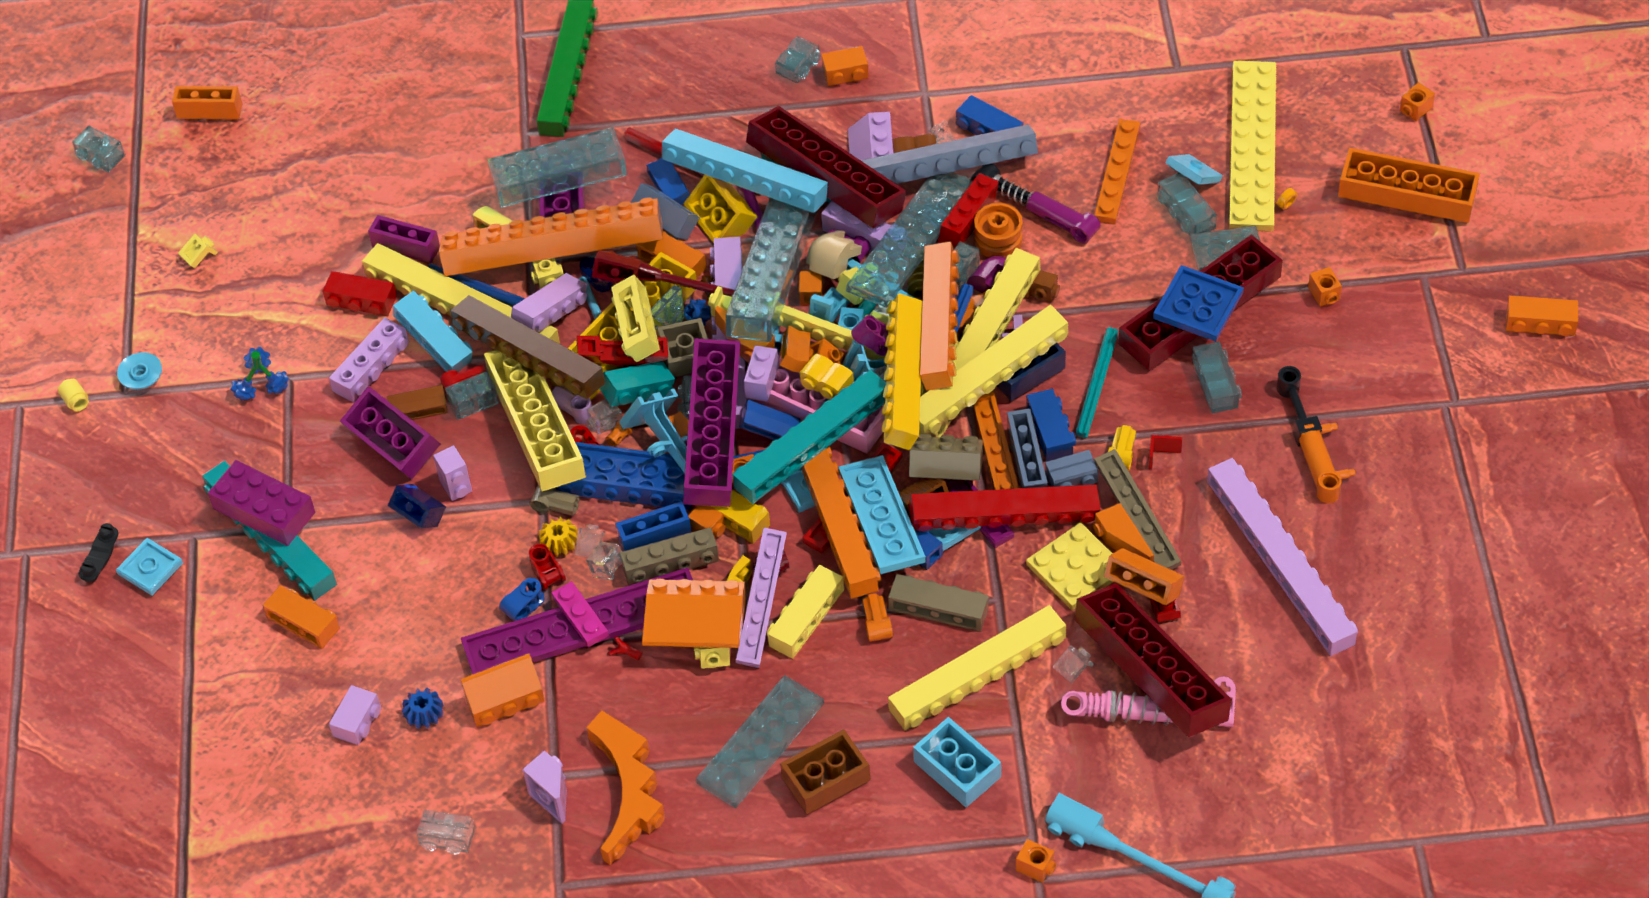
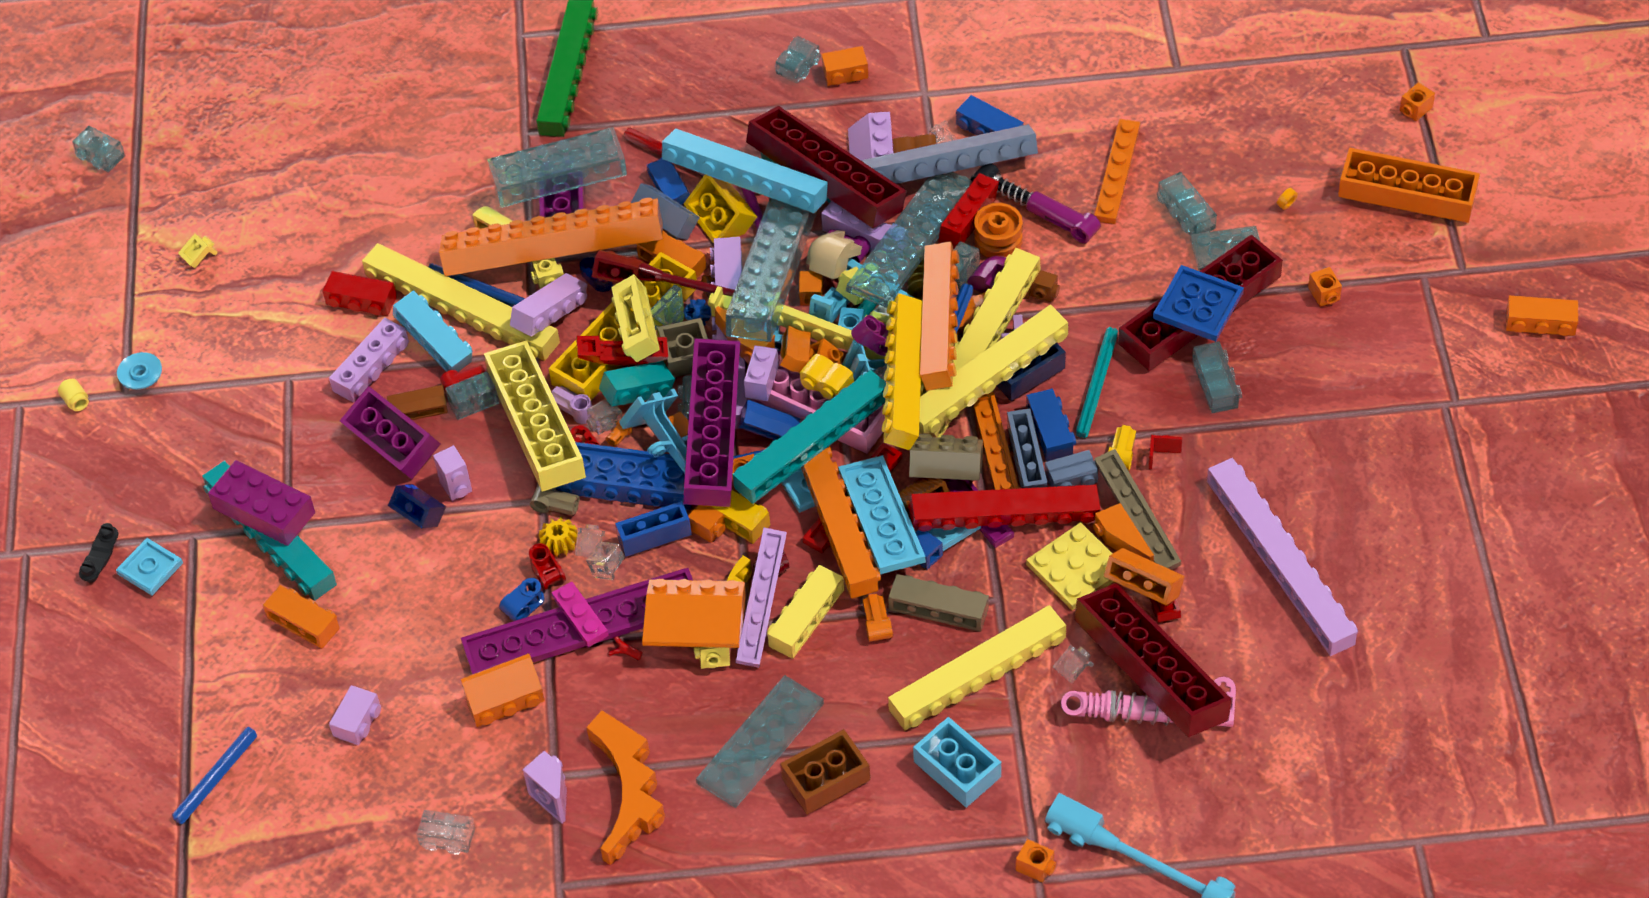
(207, 102): orange brick -> none
(214, 775): none -> blue axle
(258, 361): blue plant -> none
(405, 238): magenta brick -> none
(422, 708): blue gear -> none
(528, 347): brick -> none
(591, 299): medium azure bar -> none
(670, 555): dark tan brick -> none
(1193, 169): medium azure plate -> none
(1253, 145): light yellow plate -> none
(1308, 436): orange piece -> none

